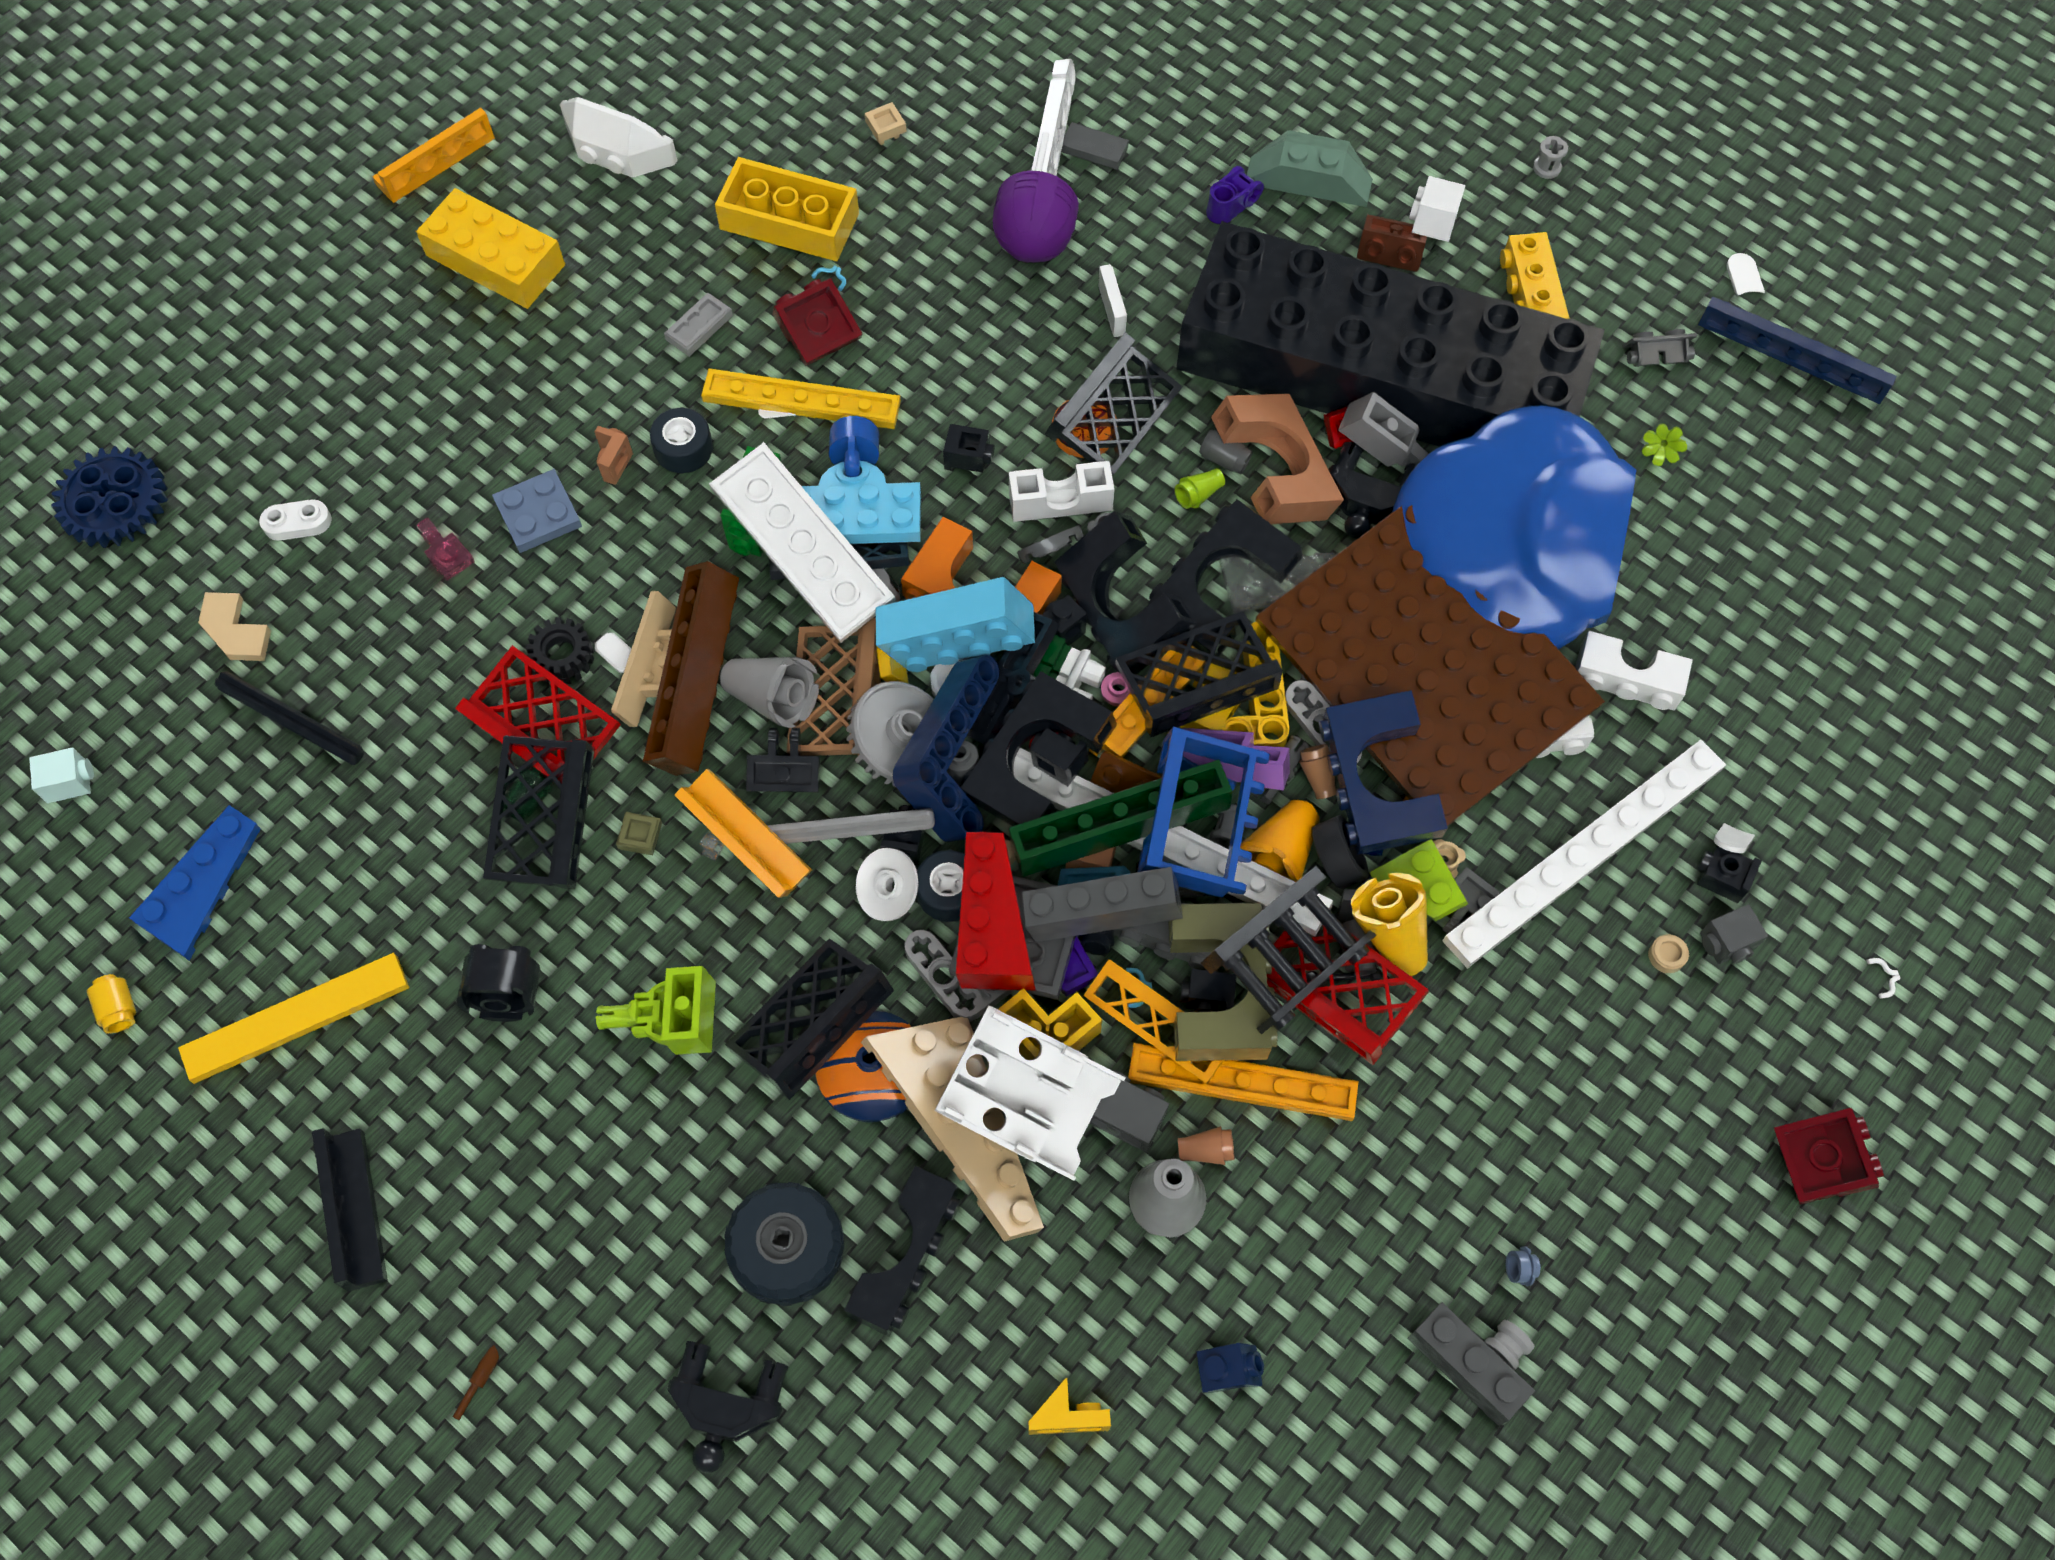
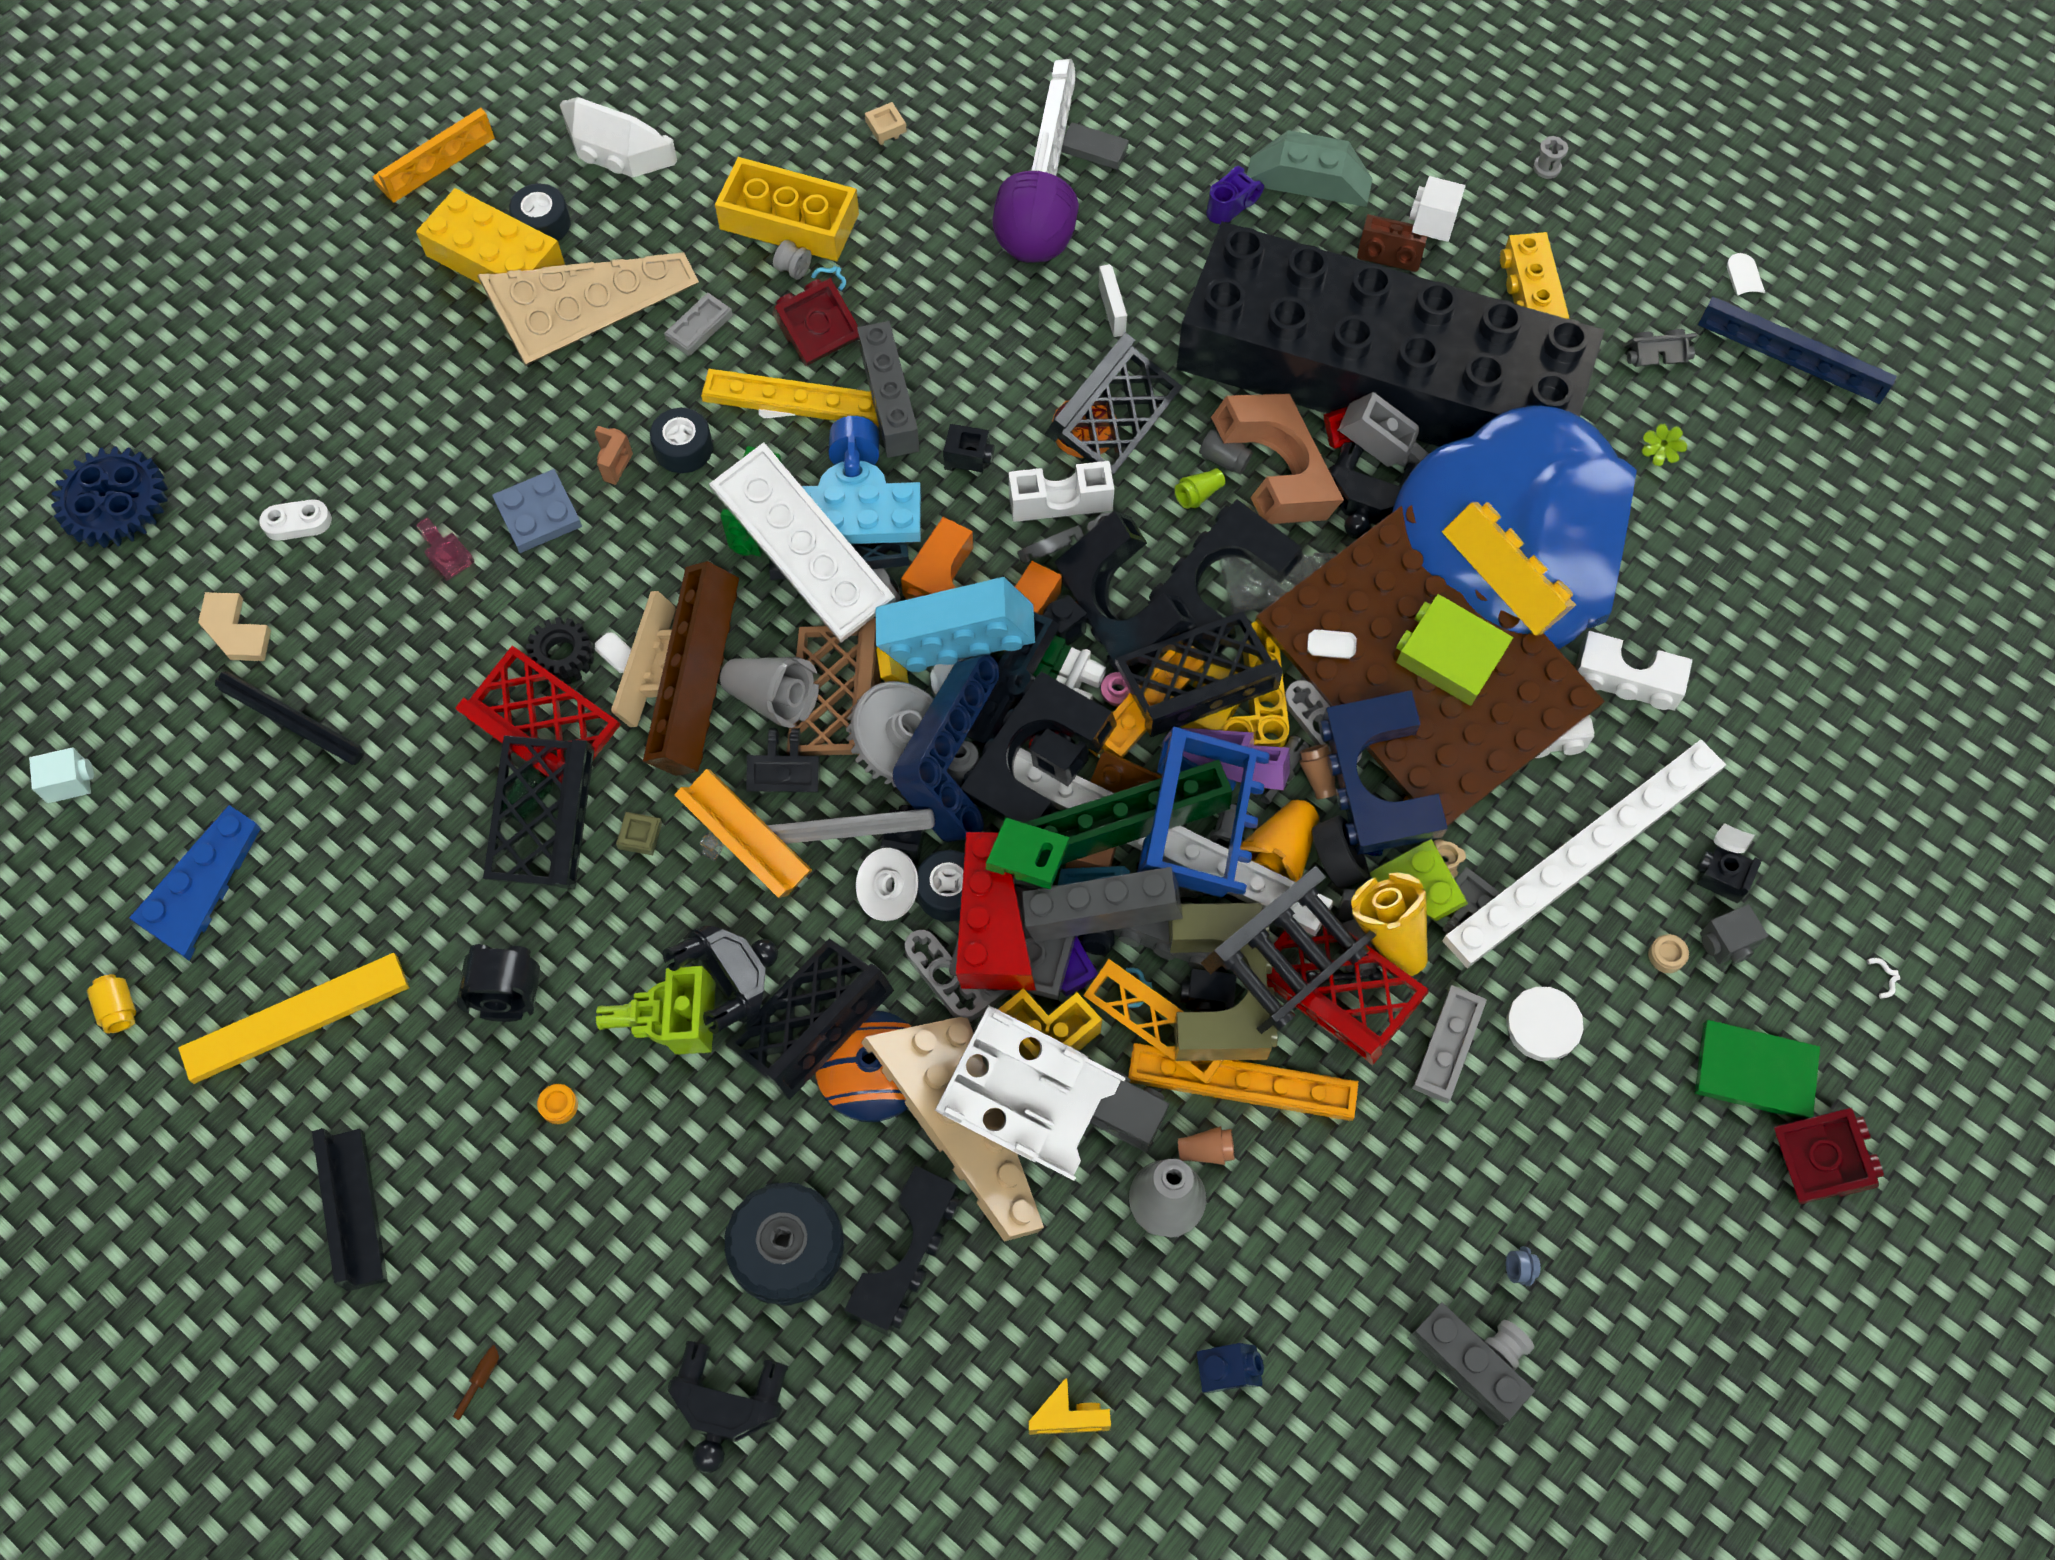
(542, 209): none -> black wheel
(557, 1104): none -> light orange tile
(570, 302): none -> tan wing
(734, 968): none -> black connector
(792, 259): none -> light grey wheel
(888, 389): none -> dark grey brick
(1020, 848): none -> green piece
(1332, 644): none -> white piece
(1449, 1044): none -> light grey plate
(1452, 648): none -> lime brick
(1507, 569): none -> yellow brick
(1544, 1023): none -> white tile
(1757, 1070): none -> green tile

